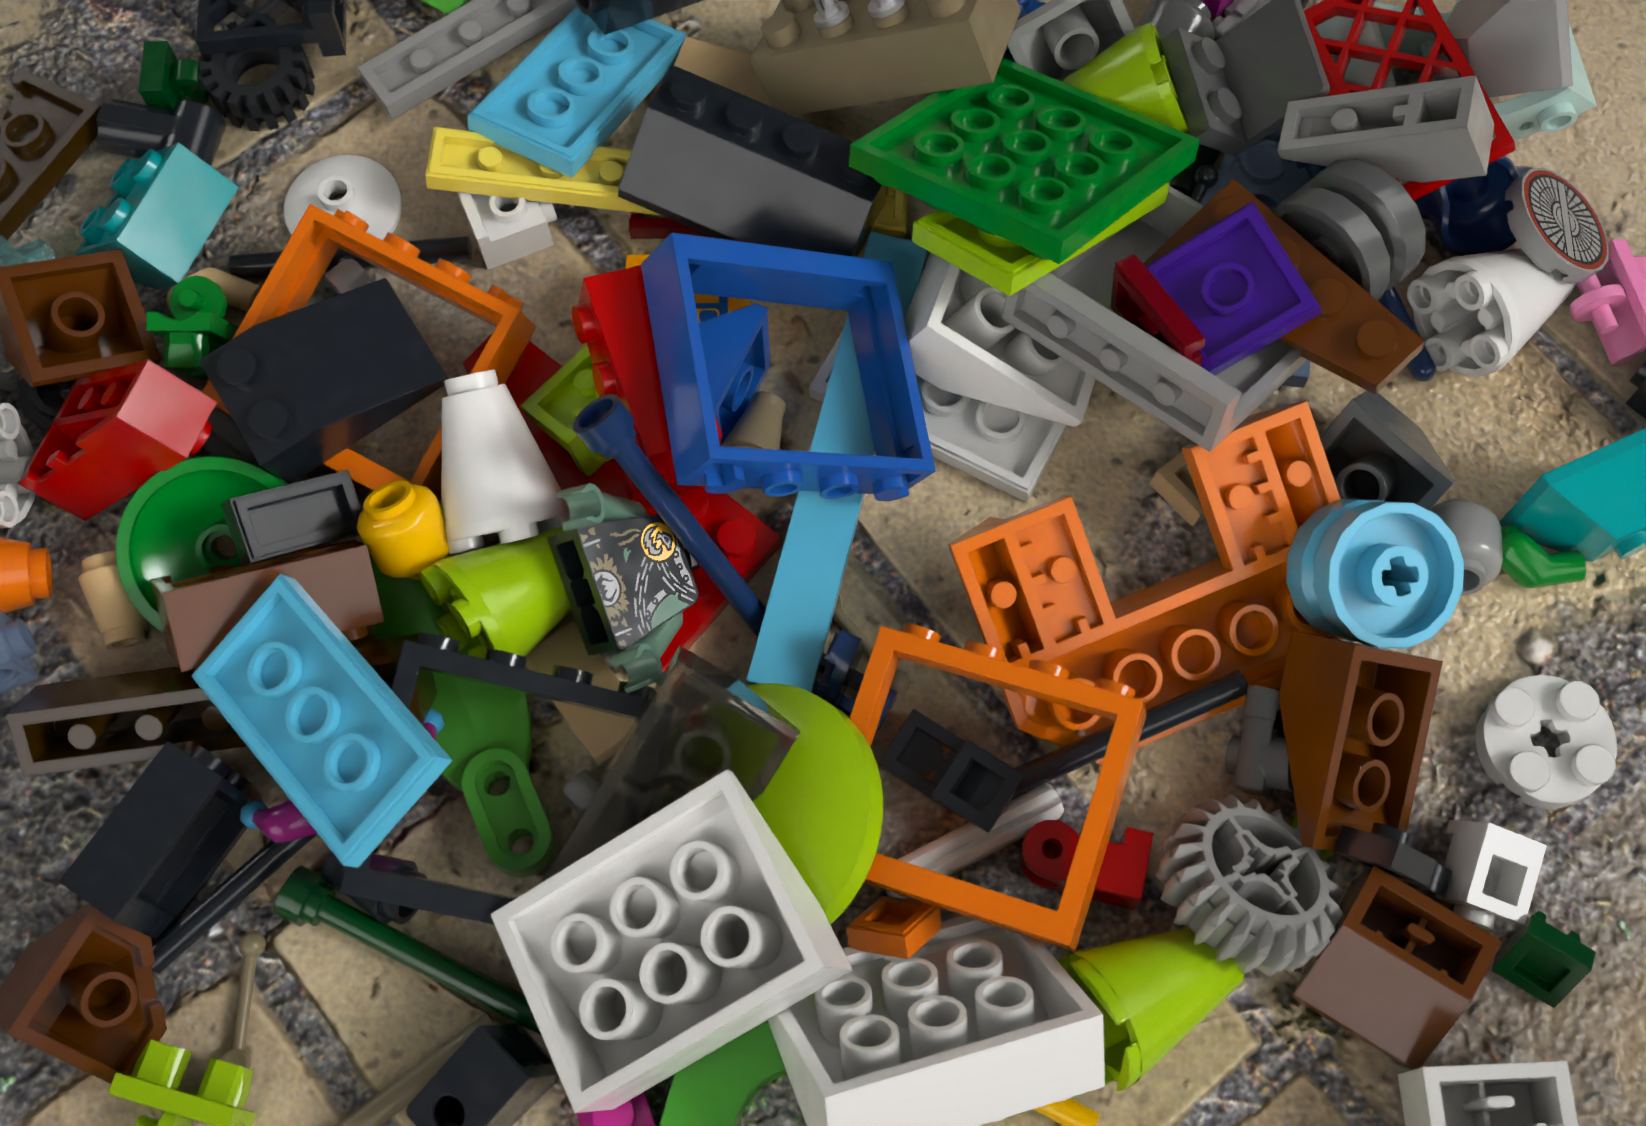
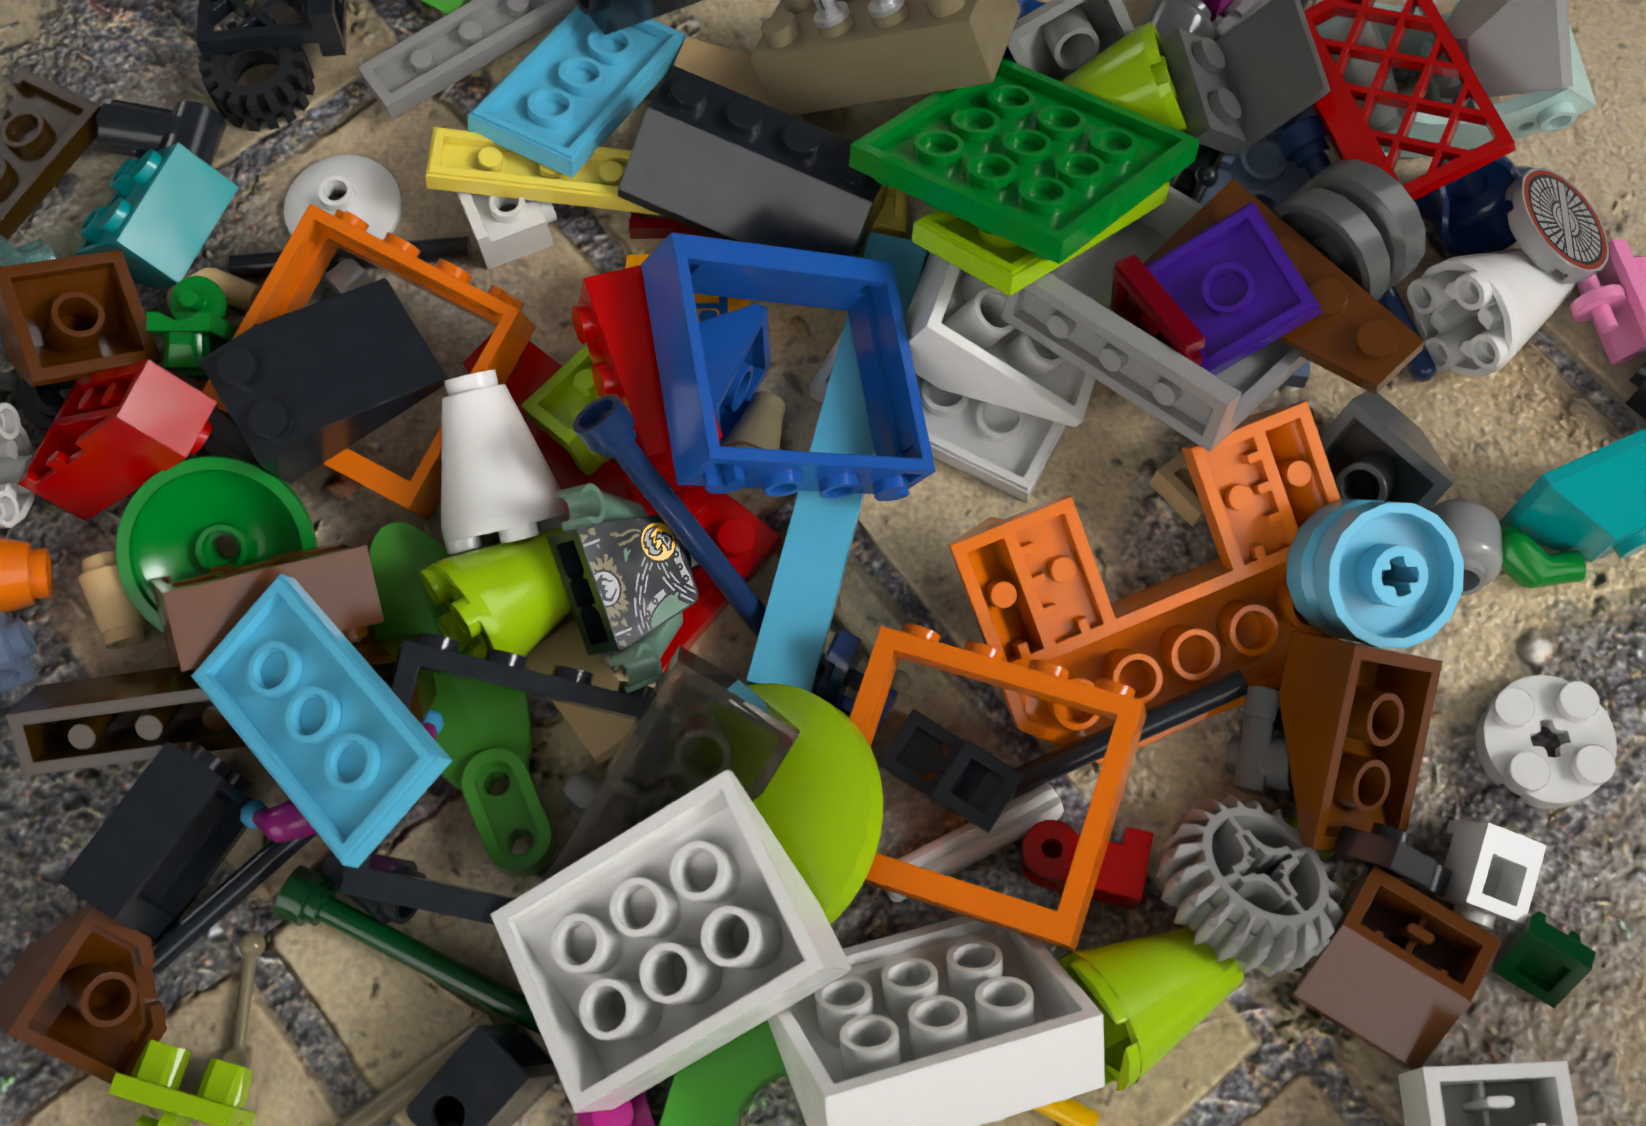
(169, 80): dark green tile -> none
(293, 517): black tile -> none
(403, 529): yellow head -> none
(894, 927): orange tile -> none
(1406, 130): light grey slope -> none

